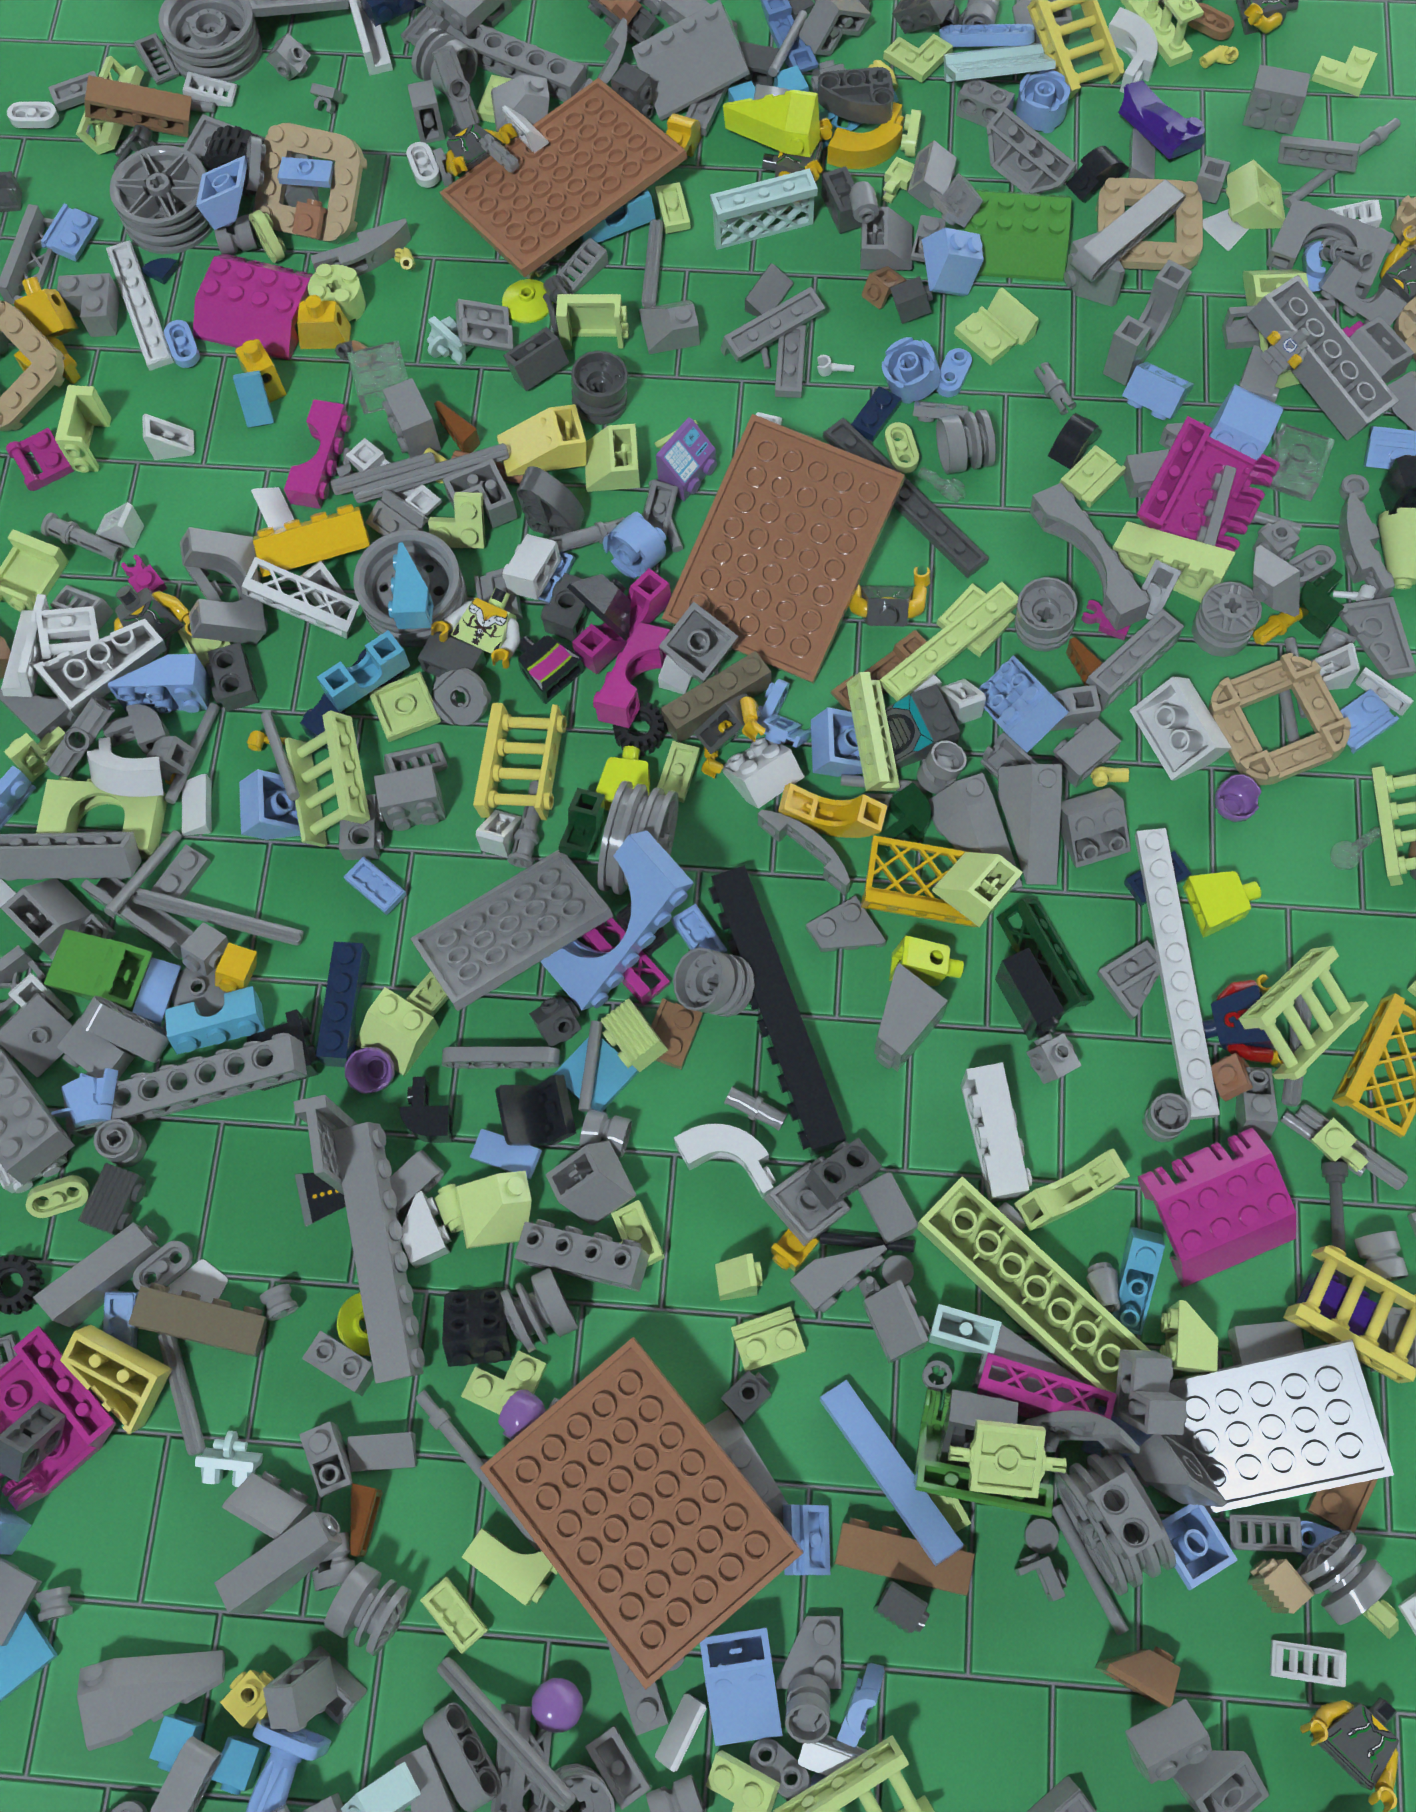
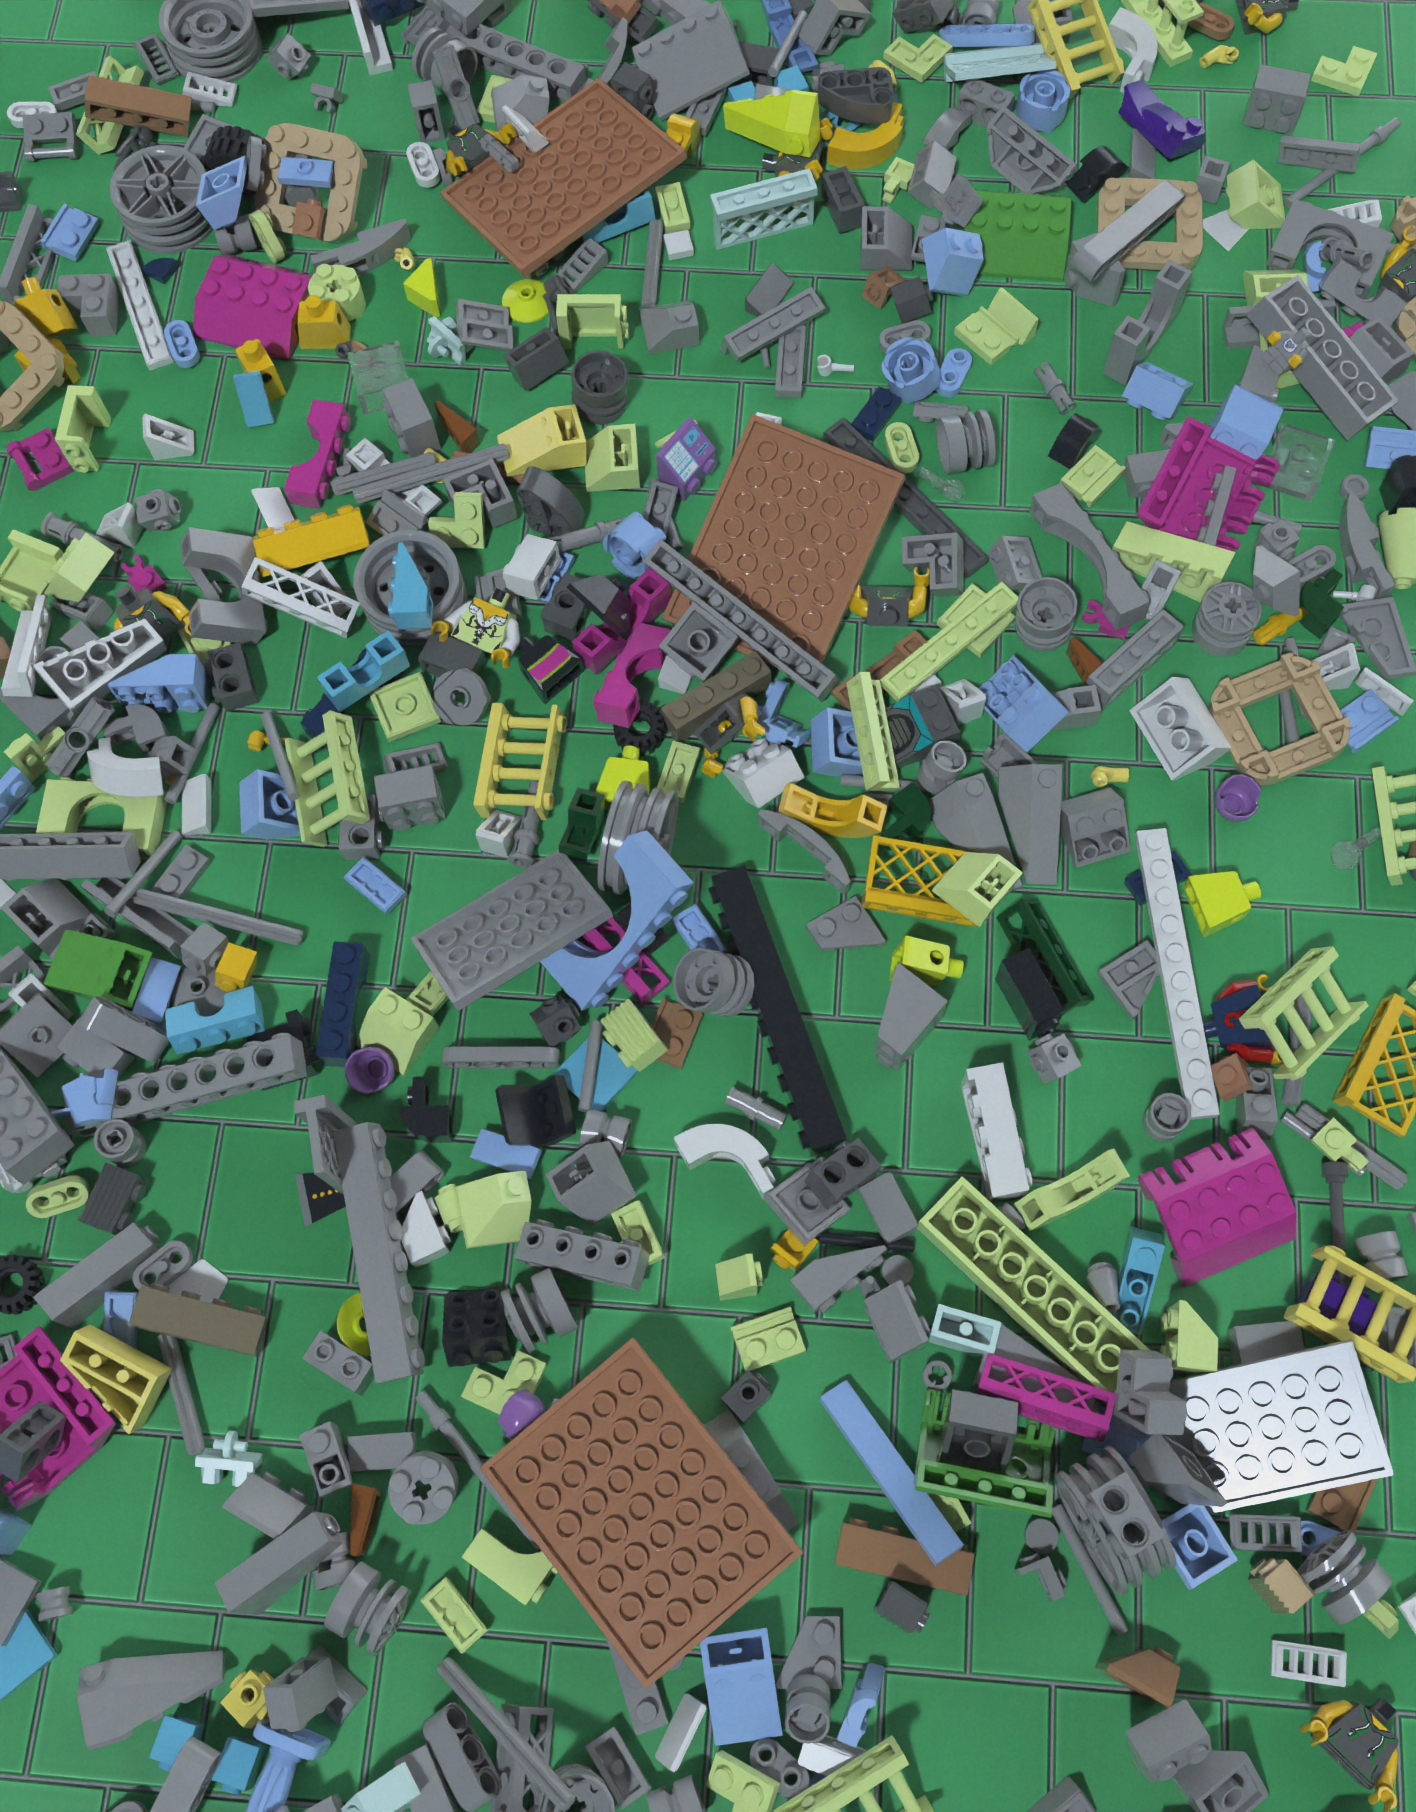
(50, 128): none -> light grey plate
(65, 624): white plate -> none
(77, 569): none -> yellowish green slope
(157, 510): none -> light grey brick
(278, 1302): light grey wheel -> none
(416, 1505): none -> light grey brick
(422, 288): none -> neon yellow slope
(557, 1705): medium lavender hair -> none
(678, 245): none -> white tile
(741, 620): none -> light grey brick
(810, 1530): light blue plate -> none
(863, 202): light grey brick -> none
(910, 329): none -> light grey plate
(912, 125): yellowish green plate -> none
(942, 556): none -> light grey brick
(947, 127): none -> light grey slope
(1007, 1459): yellowish green plate -> none
(1014, 561): none -> light grey bracket
(1083, 1427): light grey slope -> none
(1088, 749): light grey brick -> none

